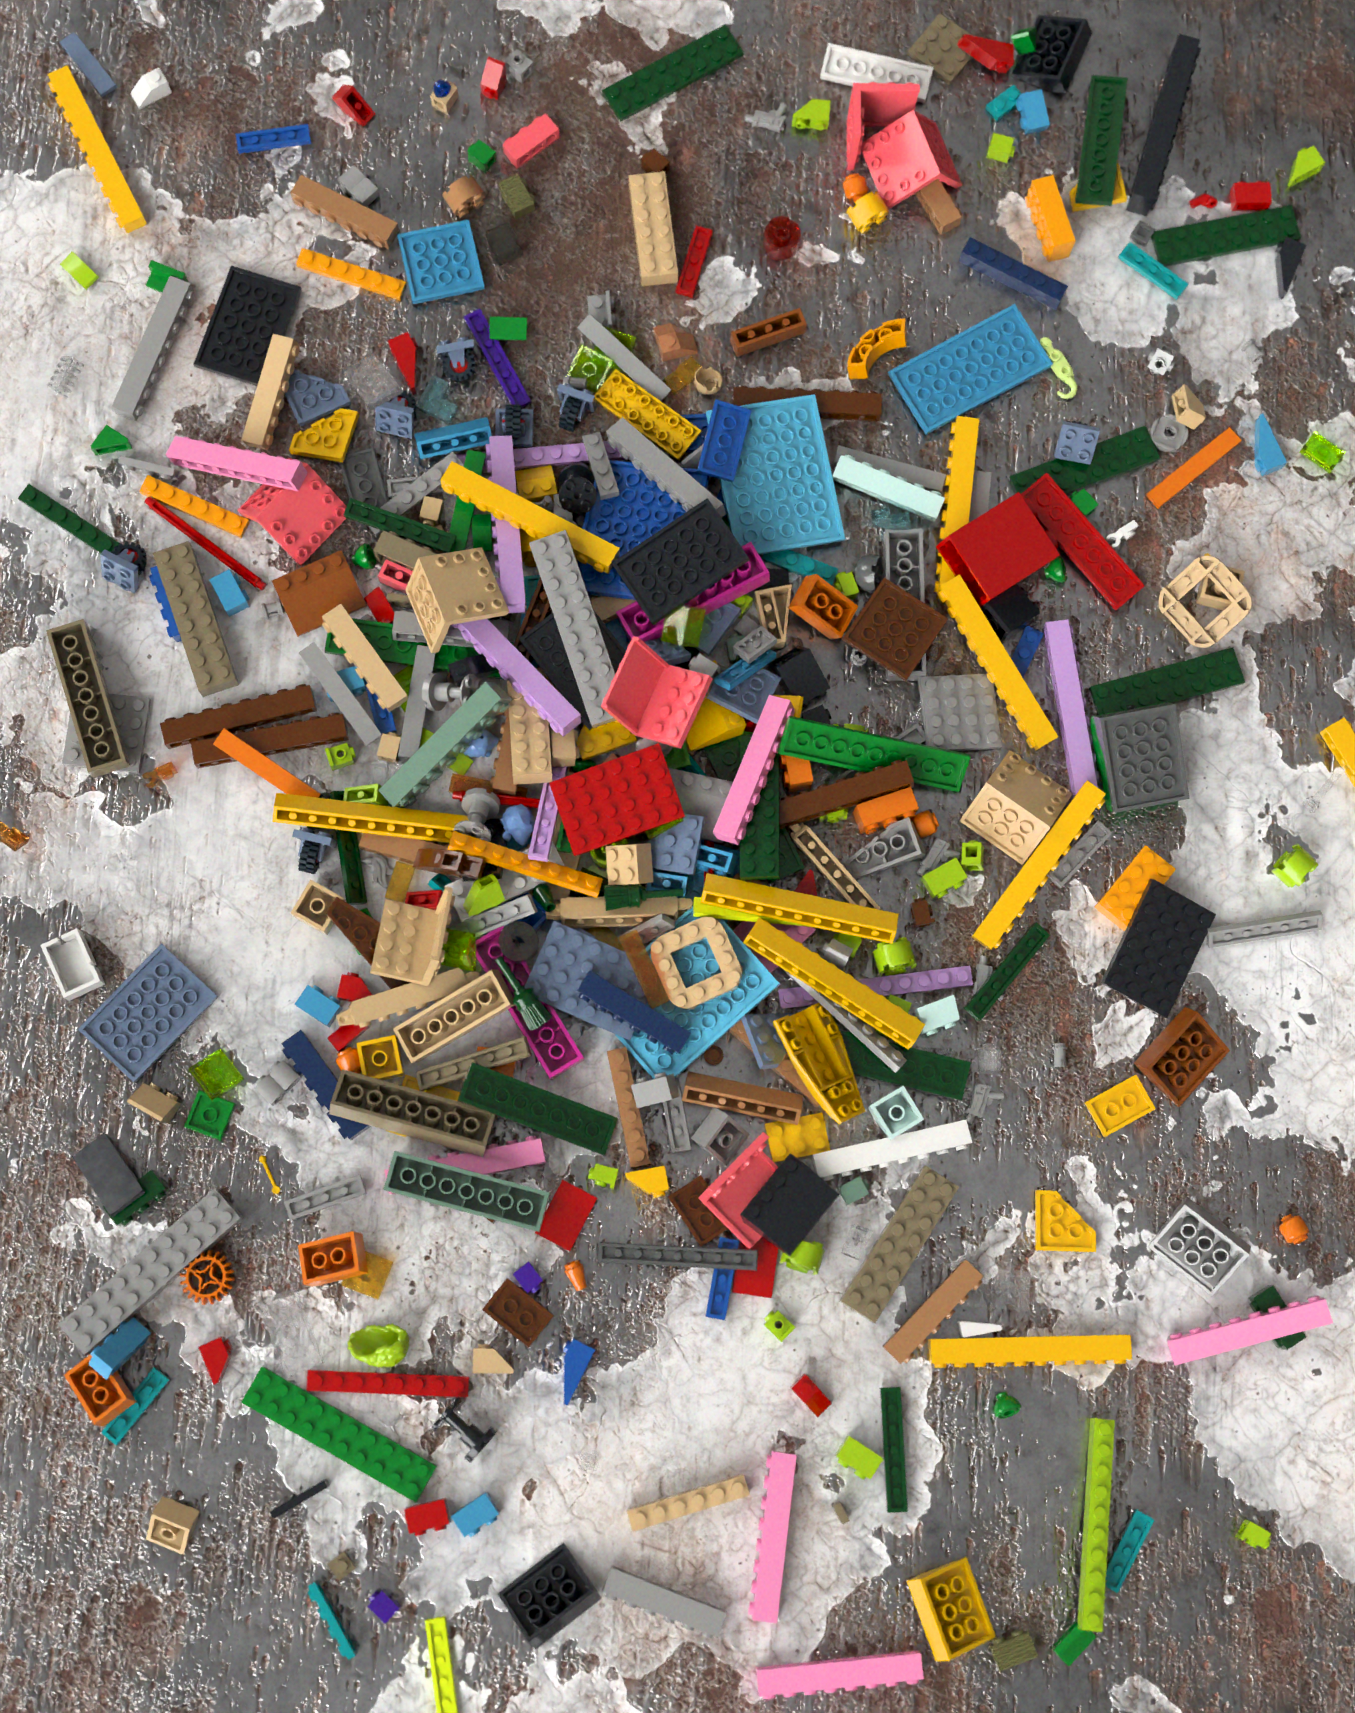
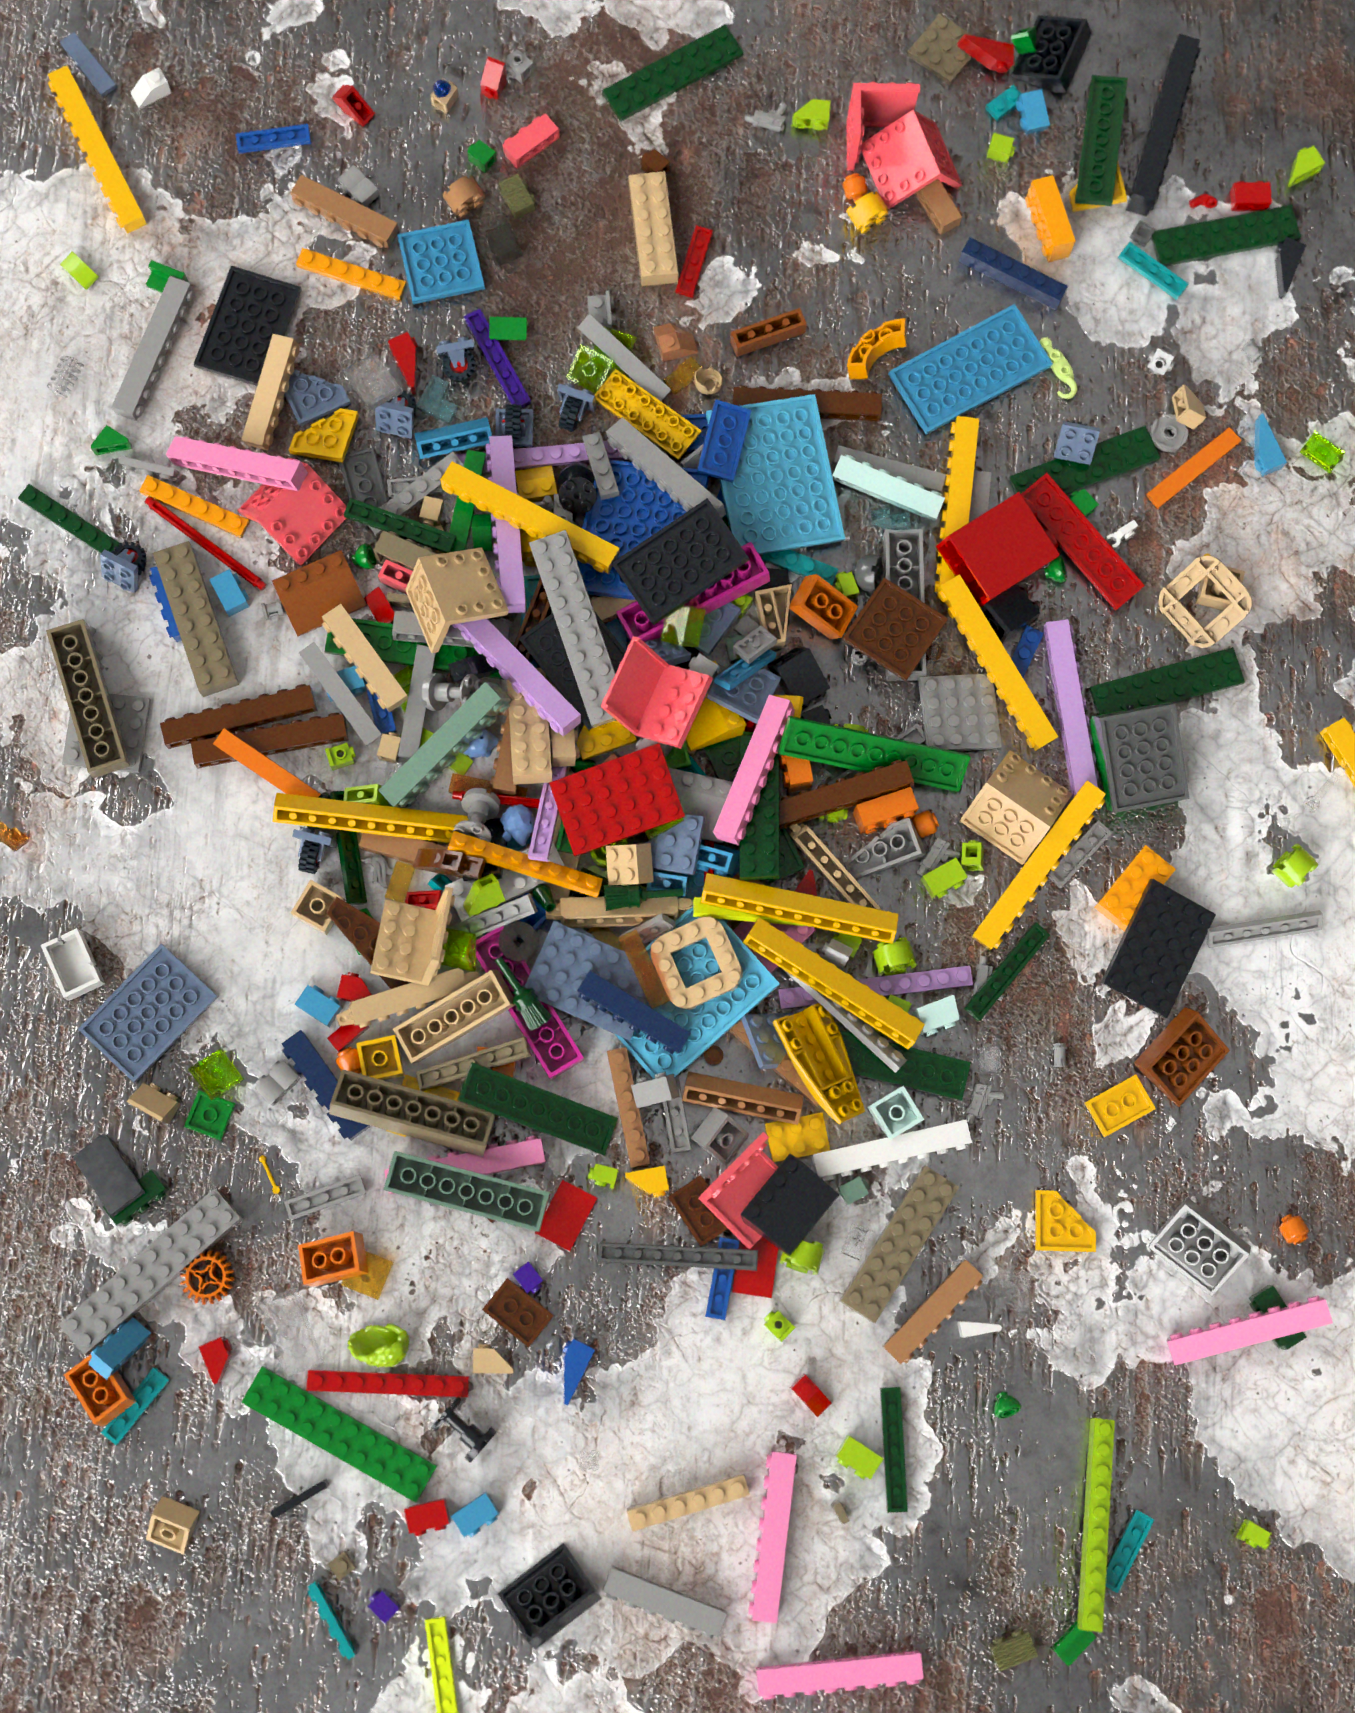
(163, 772): clear orange plate -> none
(575, 1273): orange cone -> none
(579, 383): light grey pin -> none
(781, 238): clear red brick -> none
(857, 66): white plate -> none
(921, 913): reddish brown brick -> none
(951, 1609): yellow slope -> none
(1029, 1349): yellow brick -> none

